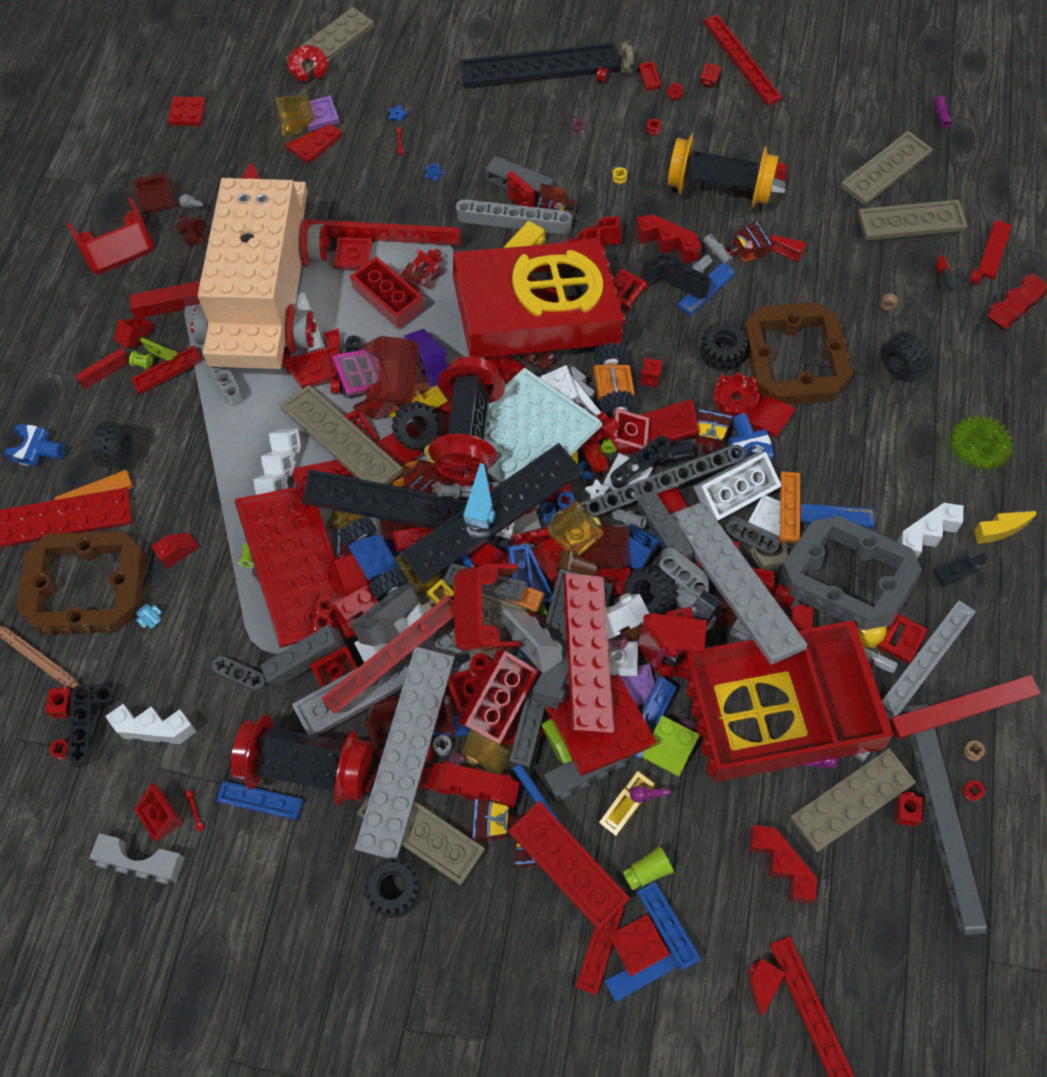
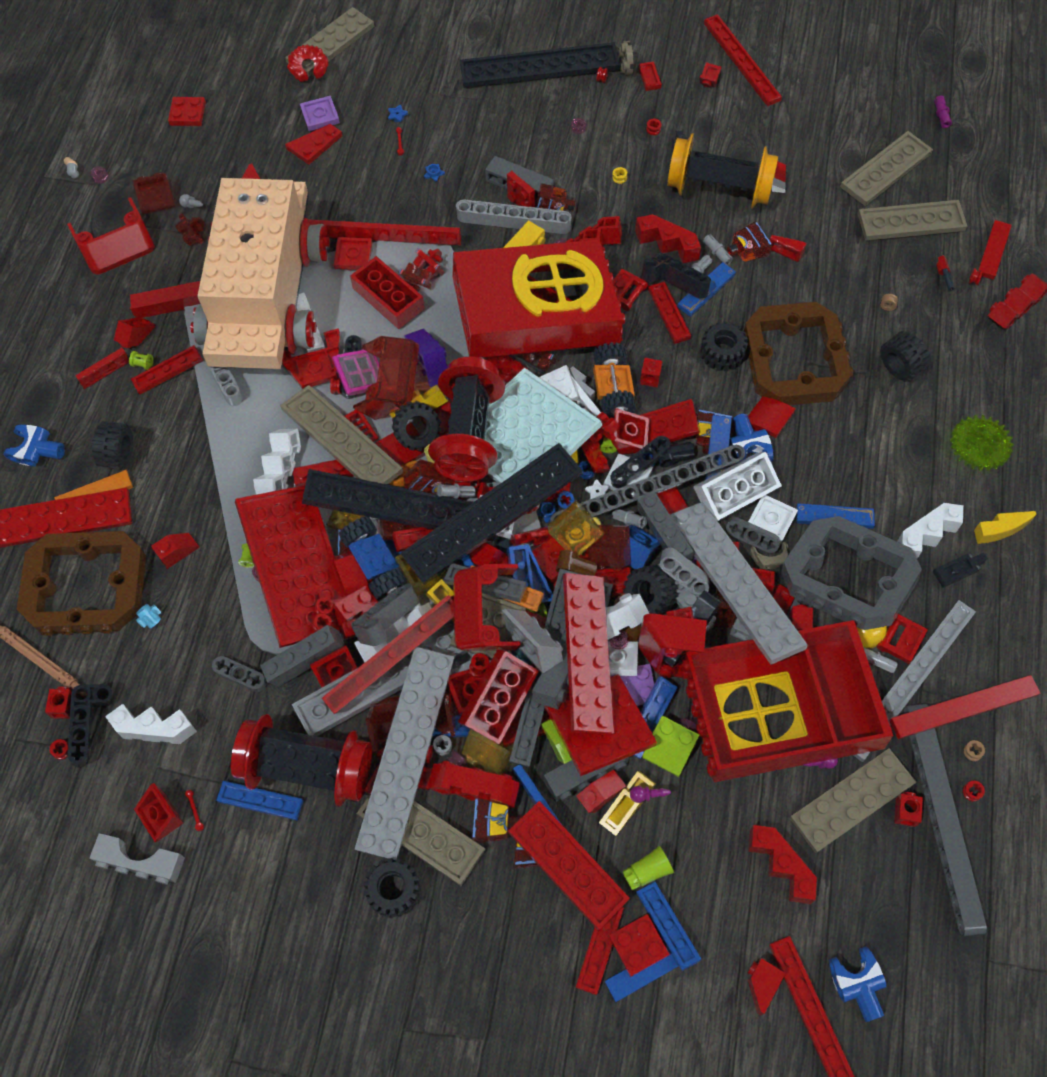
(71, 167): none -> light grey arm
(99, 175): none -> clear pink bush
(158, 349): lime slope -> none
(293, 113): clear yellow slope -> none
(479, 507): medium azure slope -> none
(601, 791): none -> red slope
(669, 312): none -> red tile
(675, 92): red tile -> none
(718, 439): none -> blue tile
(740, 386): red plate -> none
(789, 507): orange tile -> none
(860, 985): none -> blue connector

